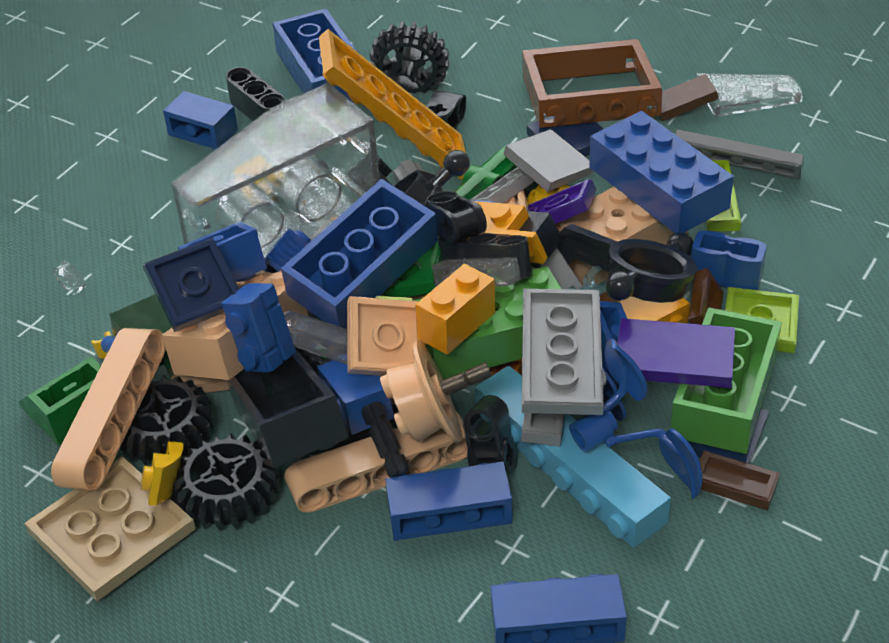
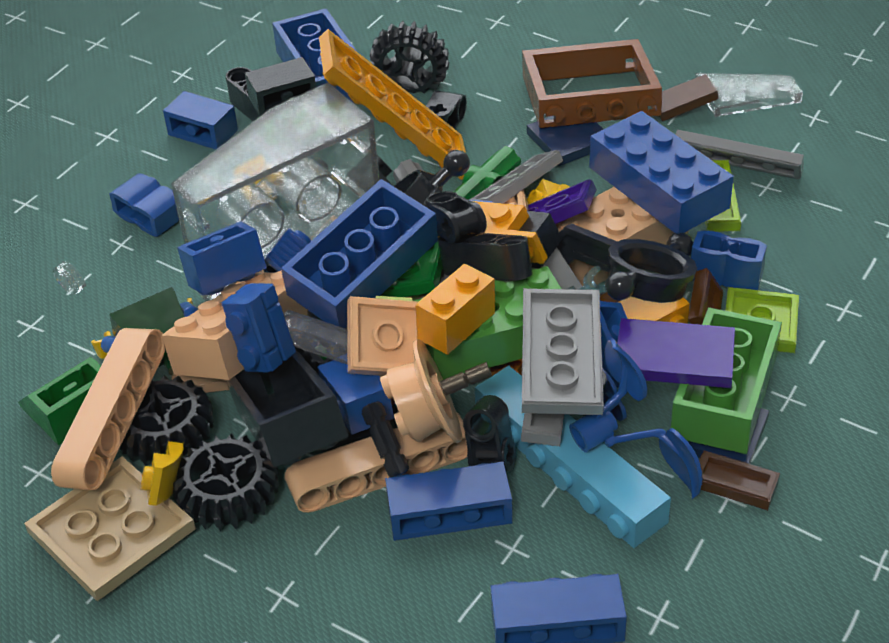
(145, 204): none -> blue brick
(191, 283): dark blue tile -> none
(278, 83): none -> brick
(503, 270): clear piece -> none
(548, 160): light grey tile -> none

